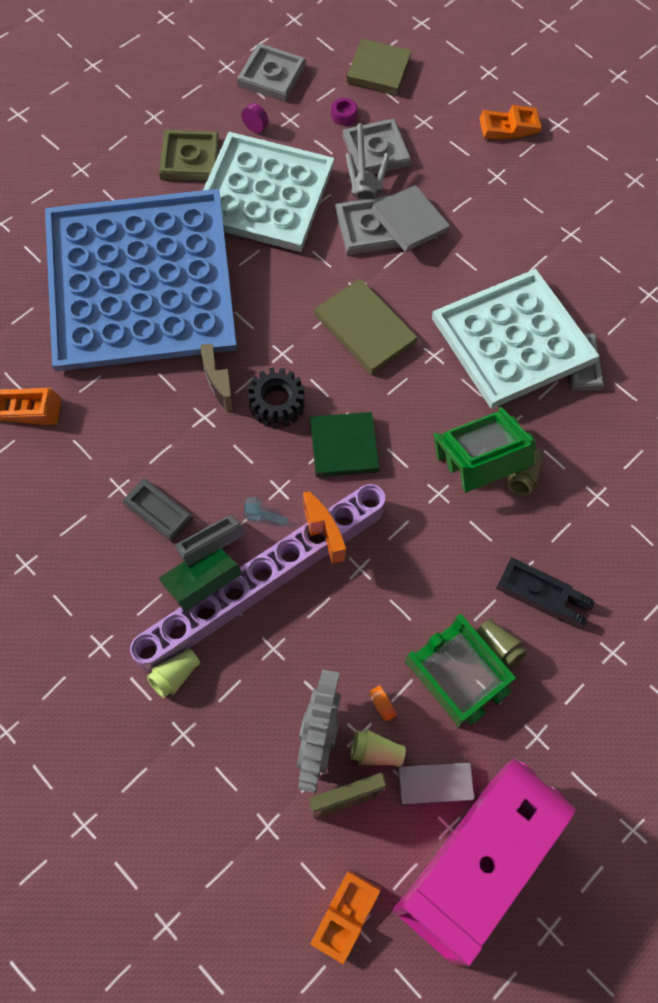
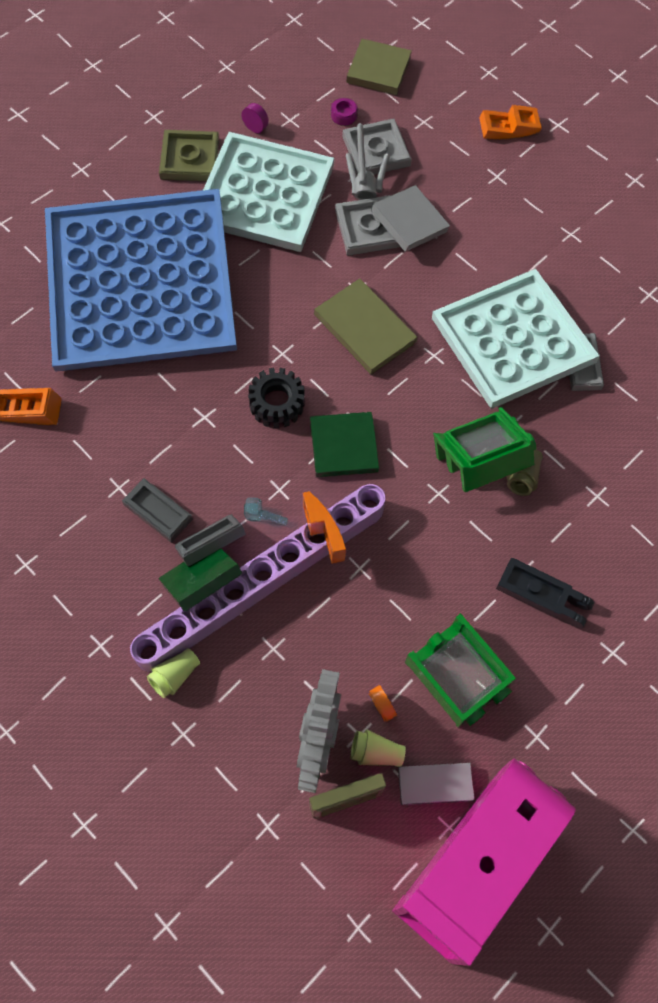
(217, 379): dark tan slope -> none
(271, 72): light grey tile -> none
(345, 916): orange slope -> none
(503, 644): olive cone -> none

